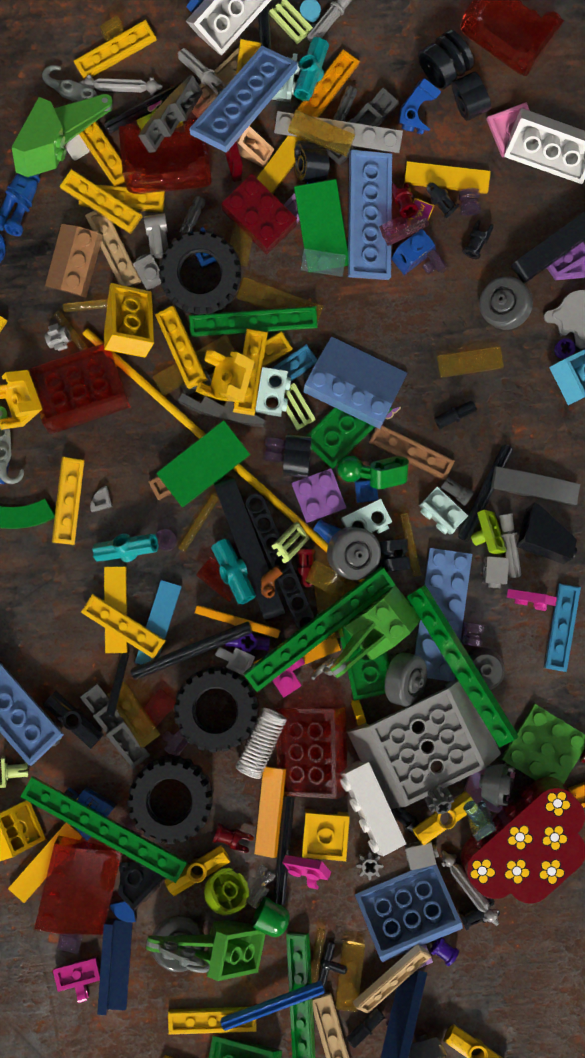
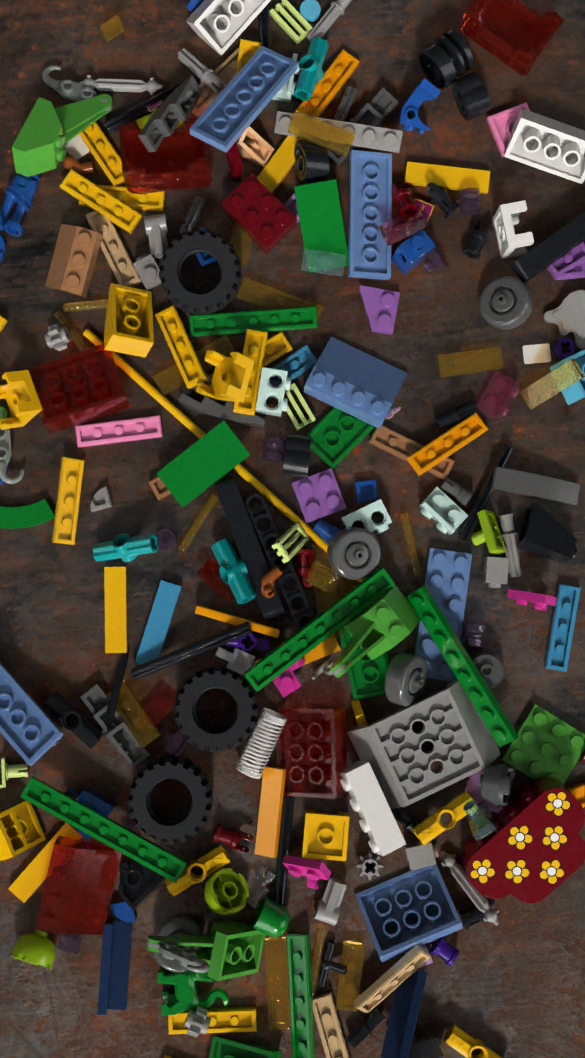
(35, 949): none -> lime cylinder
(71, 163): none -> dark orange arm
(77, 975): dark pink plate -> none
(115, 50): yellow tile -> none
(119, 431): none -> bright pink tile
(123, 626): yellow tile -> none
(186, 992): none -> green animal
(197, 1021): none -> light grey gear
(272, 1005): blue axle -> none
(277, 983): none -> clear yellow tile
(329, 906): none -> light grey piece
(380, 308): none -> medium lavender wing
(382, 473): green beam -> none
(399, 562): black wheel -> none
(439, 800): dark grey gear -> none
(447, 444): none -> light orange tile
(497, 396): none -> clear pink bracket
(504, 221): none -> white panel
(536, 353): none -> white sticker
(552, 384): none -> clear yellow tile

